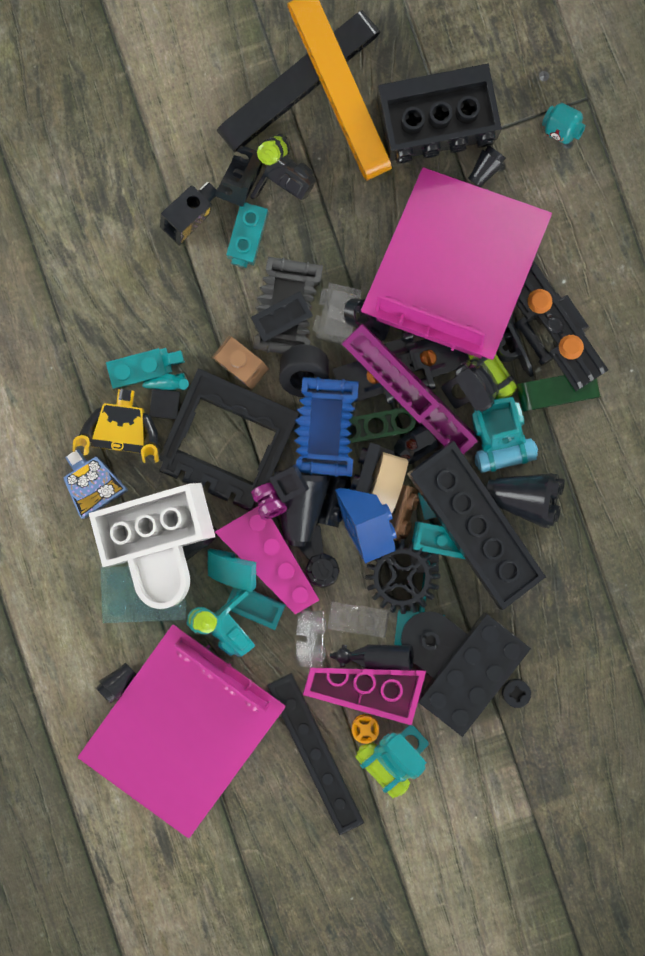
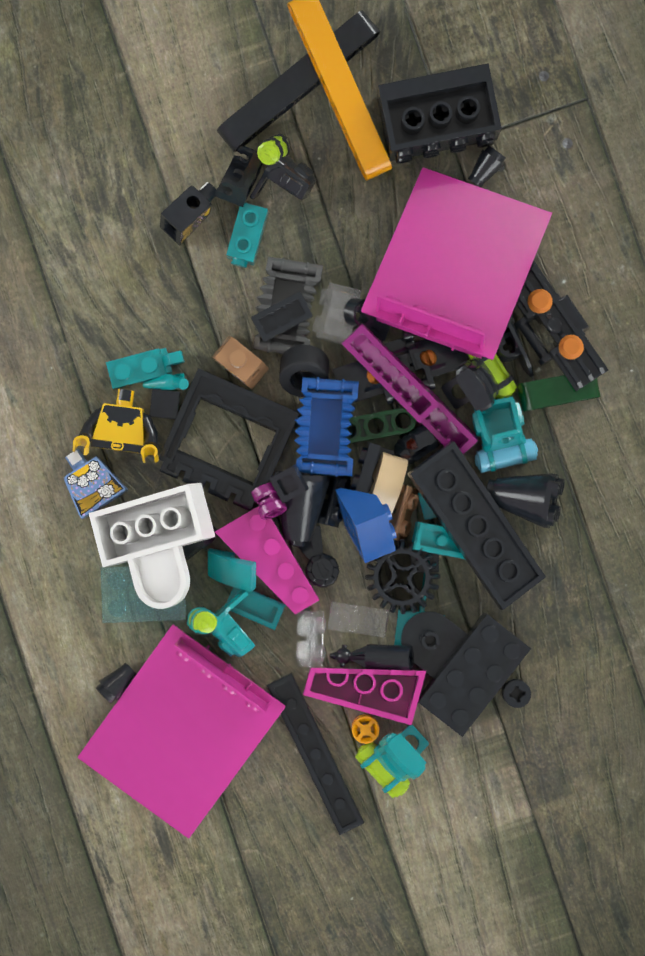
(563, 123): teal head -> none

